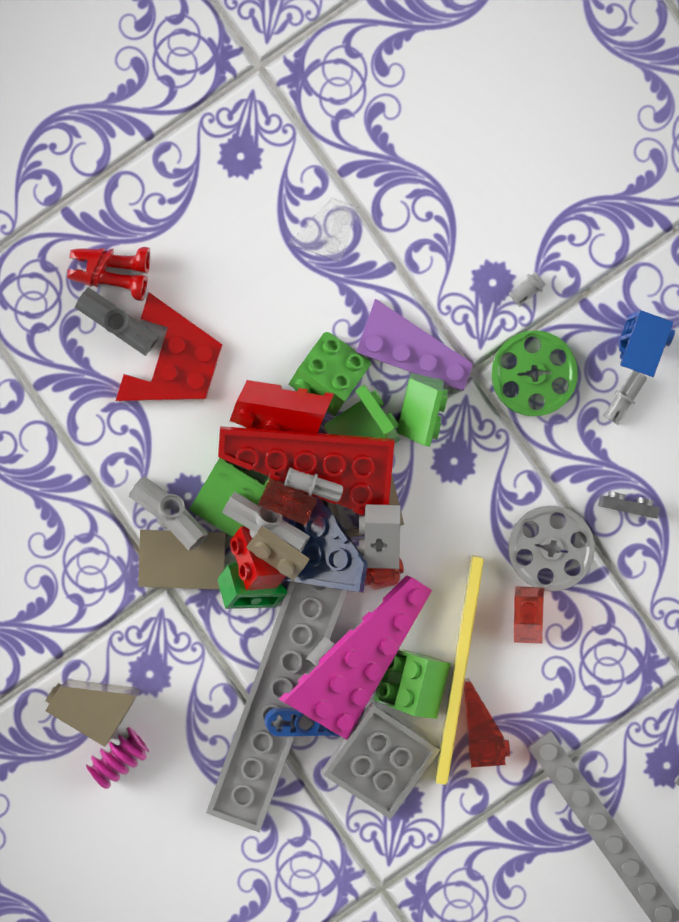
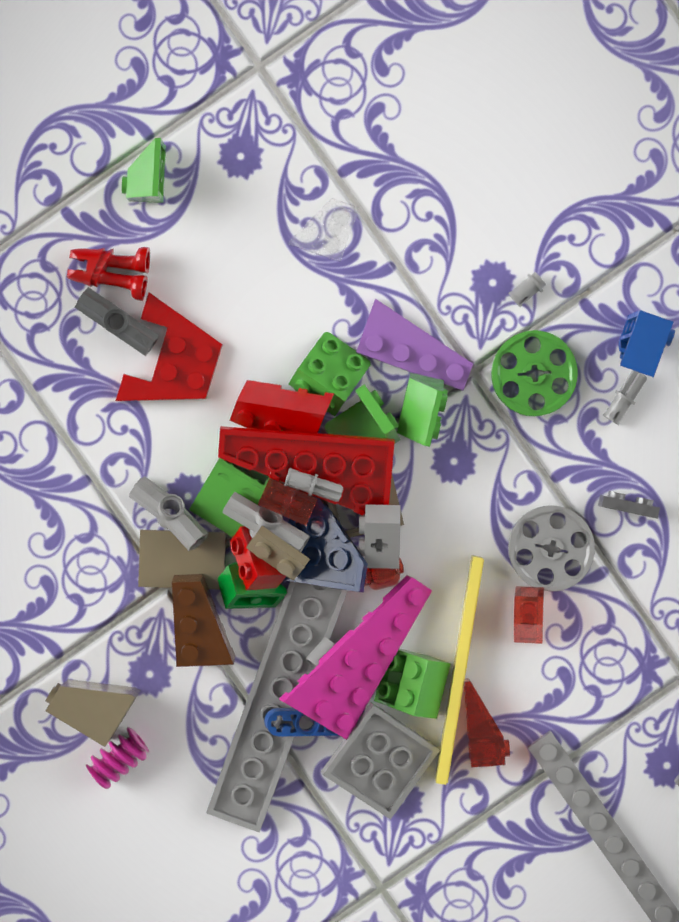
(146, 175): none -> slope
(197, 626): none -> reddish brown wedge

